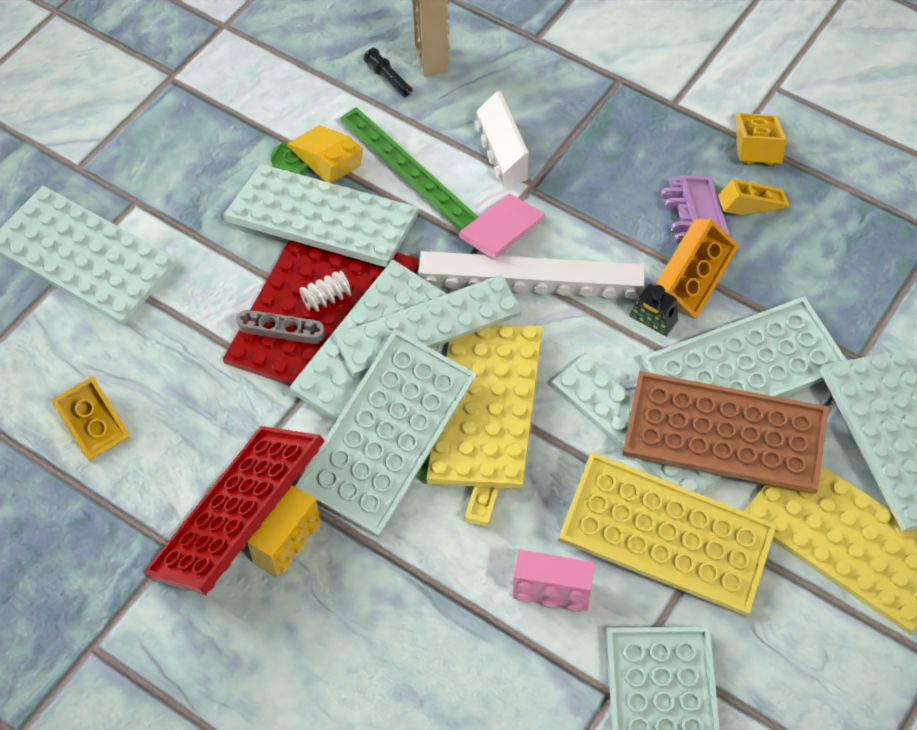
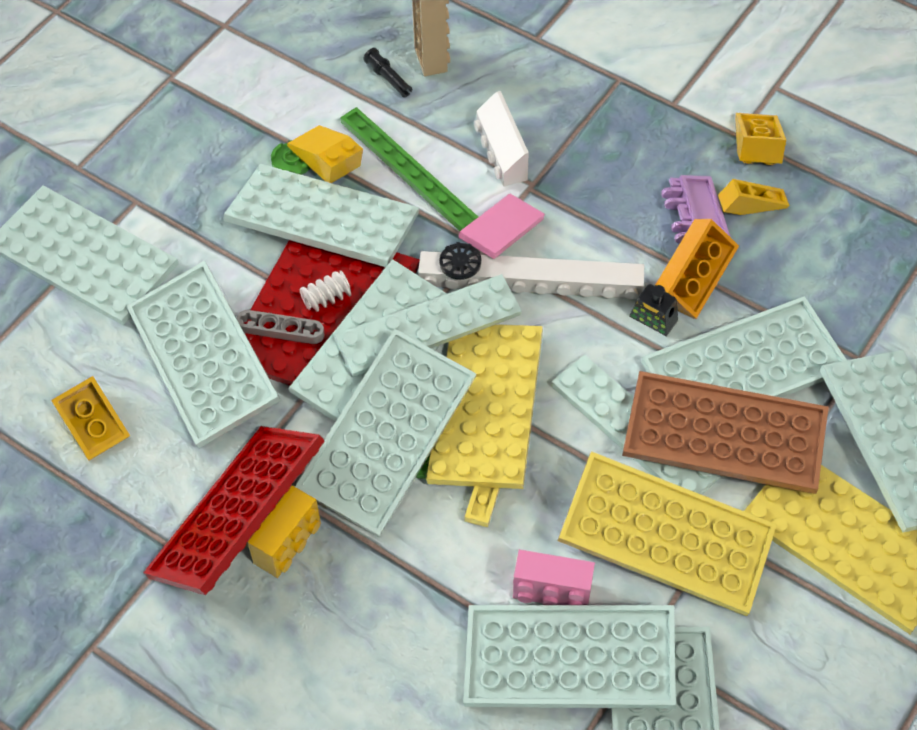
(202, 354): none -> light aqua plate
(460, 261): none -> black wheel
(570, 656): none -> light aqua plate

